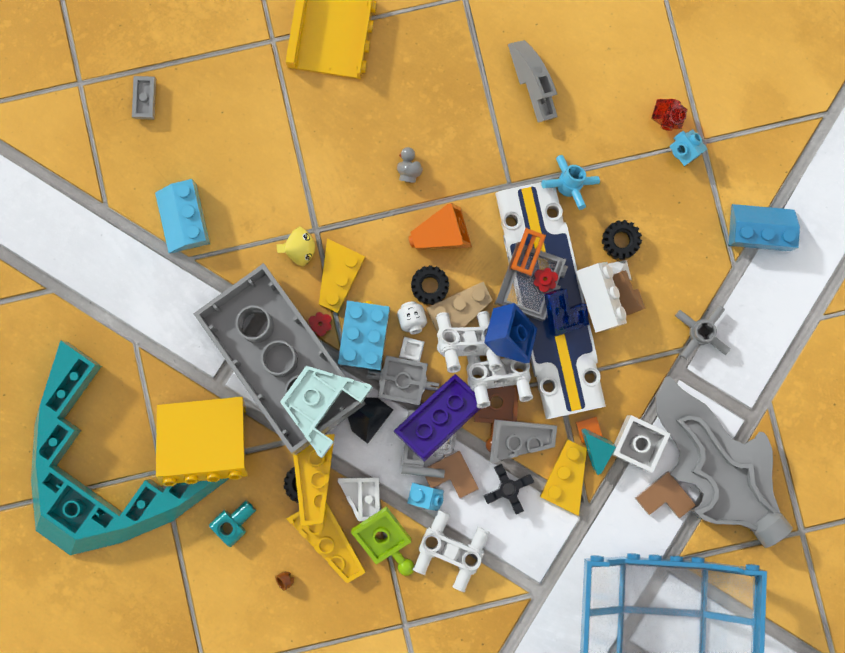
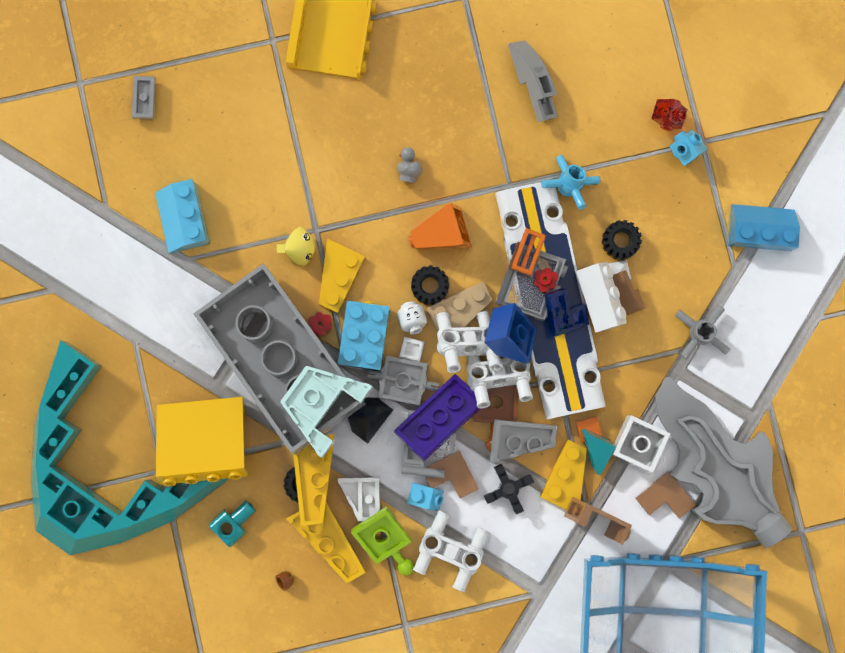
(580, 513): none -> medium nougat panel

